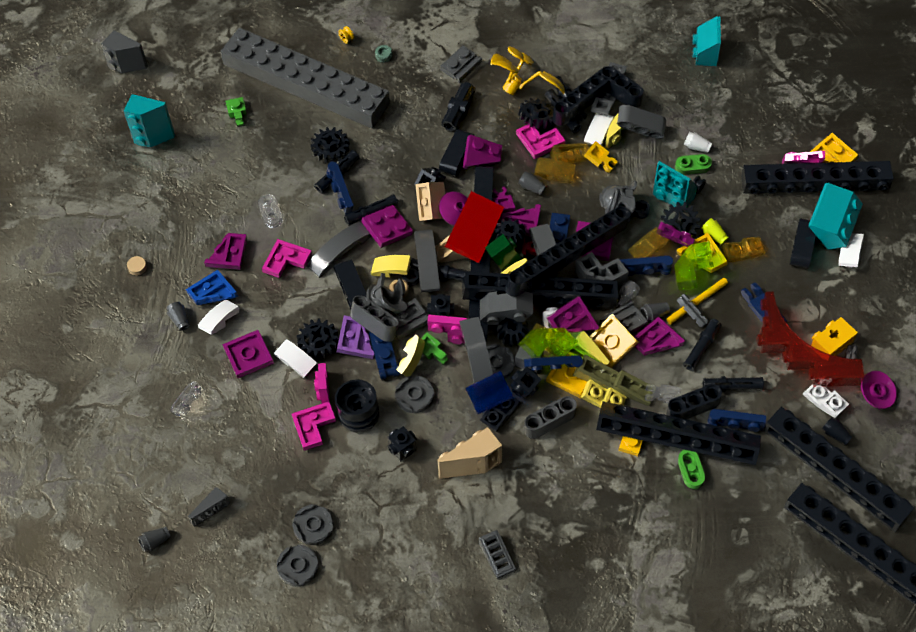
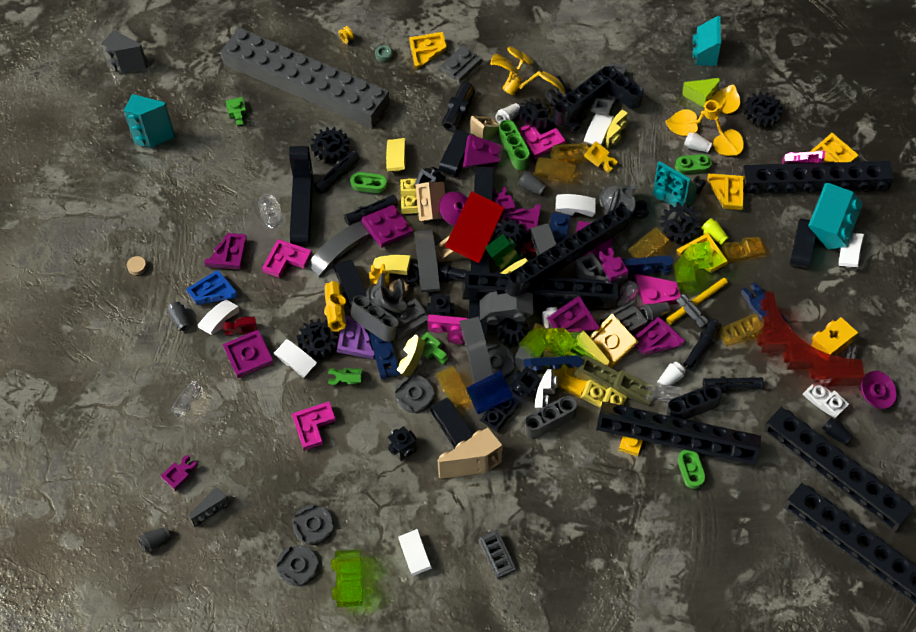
(177, 474): none -> magenta plate
(242, 326): none -> dark red plate
(301, 195): none -> black beam
(321, 383): dark pink plate -> none
(335, 306): none -> yellow piece
(339, 187): dark blue plate -> none
(347, 375): none -> bright green plate
(348, 571): none -> clear neon green brick
(357, 405): black wheel -> none
(369, 182): none -> bright green plate
(376, 273): none -> yellow plate
(396, 154): none -> light yellow slope
(408, 196): none -> light yellow slope
(414, 552): none -> white slope
(426, 48): none -> yellow wing
(450, 422): none -> black beam
(453, 386): none -> clear yellow slope
(484, 127): none -> tan slope
(507, 113): none -> white cone
(514, 144): none -> bright green beam
(546, 386): none -> white slope
(573, 203): none -> white slope
(613, 267): none -> magenta plate
(641, 121): dark grey beam -> none
(656, 290): none -> dark pink wing
(672, 234): magenta wing -> none
(672, 374): none -> white cone
(700, 90): none -> lime slope
(726, 100): none -> yellow plant
(727, 190): none -> yellow wing
(737, 420): dark blue plate -> none
(744, 322): none -> clear yellow slope
(763, 109): none -> black gear

